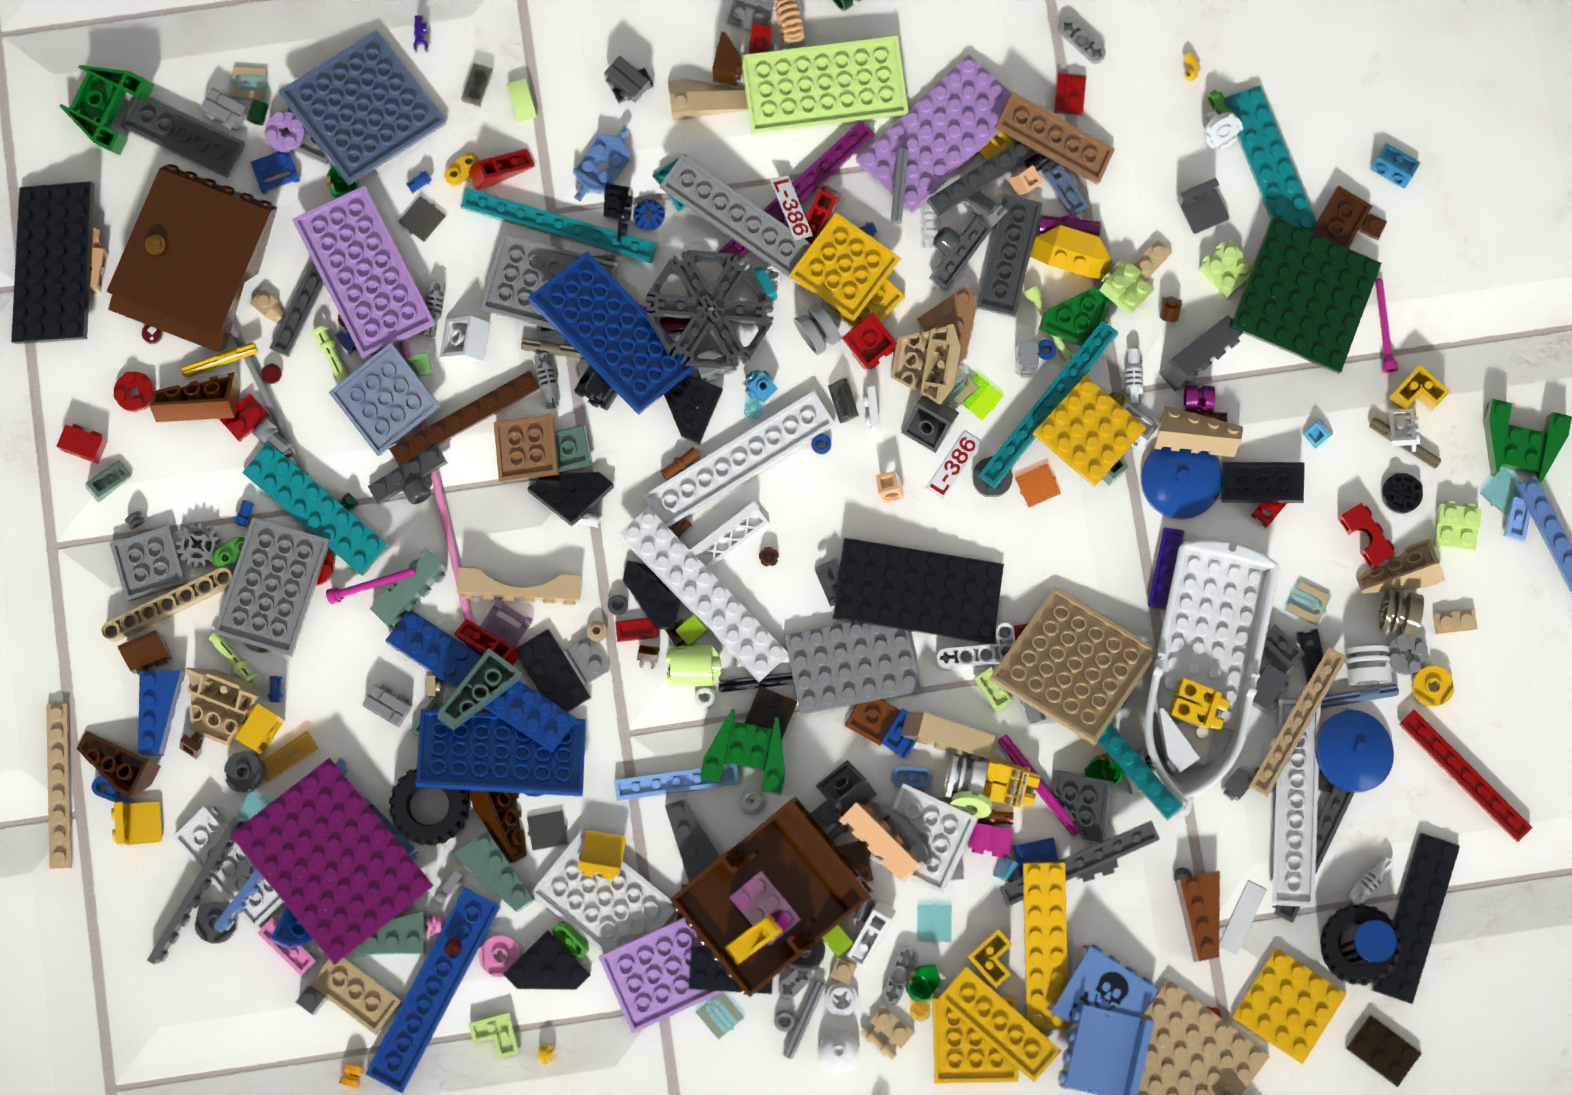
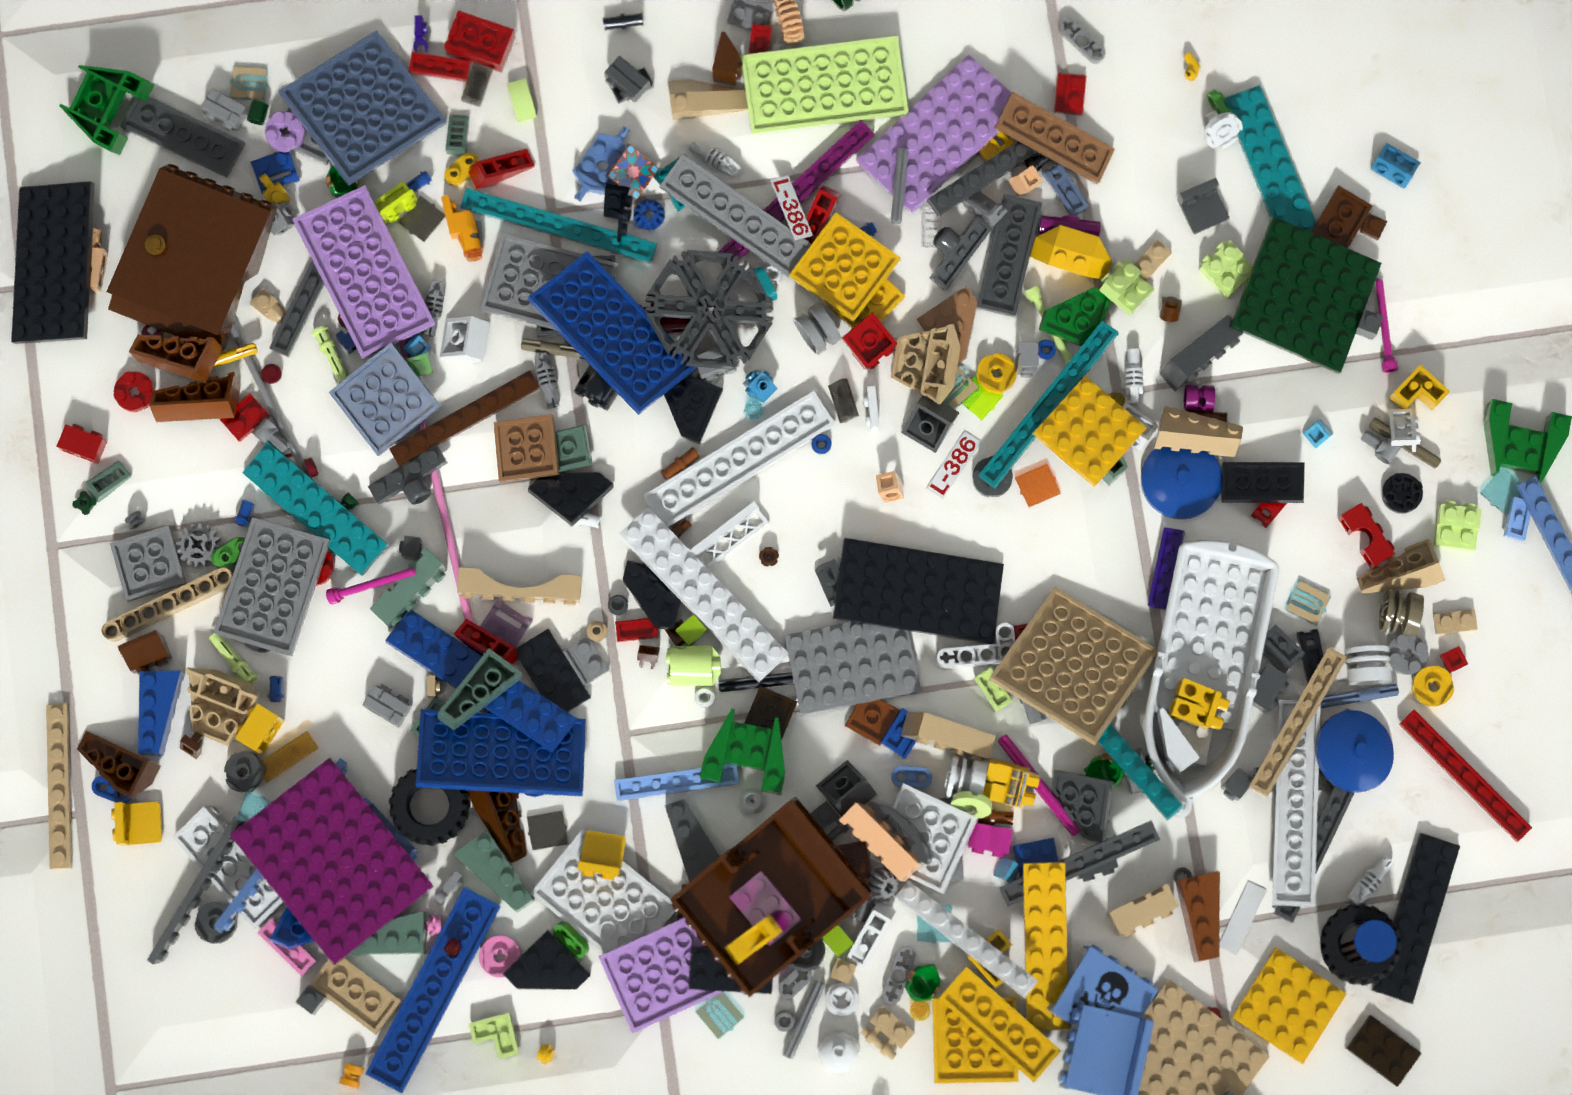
(90, 503): none -> dark green plate
(181, 356): none -> dark orange wedge
(274, 192): none -> yellow plate
(282, 219): none -> light grey brick
(311, 467): none -> dark red tile
(395, 202): none -> neon yellow bracket
(411, 547): none -> dark grey plate
(416, 346): none -> dark azure plate
(439, 66): none -> red plate
(457, 149): none -> sand green slope
(464, 228): none -> light orange plate
(479, 41): none -> red piece
(623, 21): none -> black pin
(632, 170): none -> tile
(715, 158): none -> white hinge
(883, 883): none -> light grey gear
(966, 939): none -> white plate
(988, 381): none -> yellow plate
(1143, 911): none -> tan wedge
(1369, 324): none -> dark grey brick
(1383, 448): none -> light grey axle
(1453, 659): none -> red plate

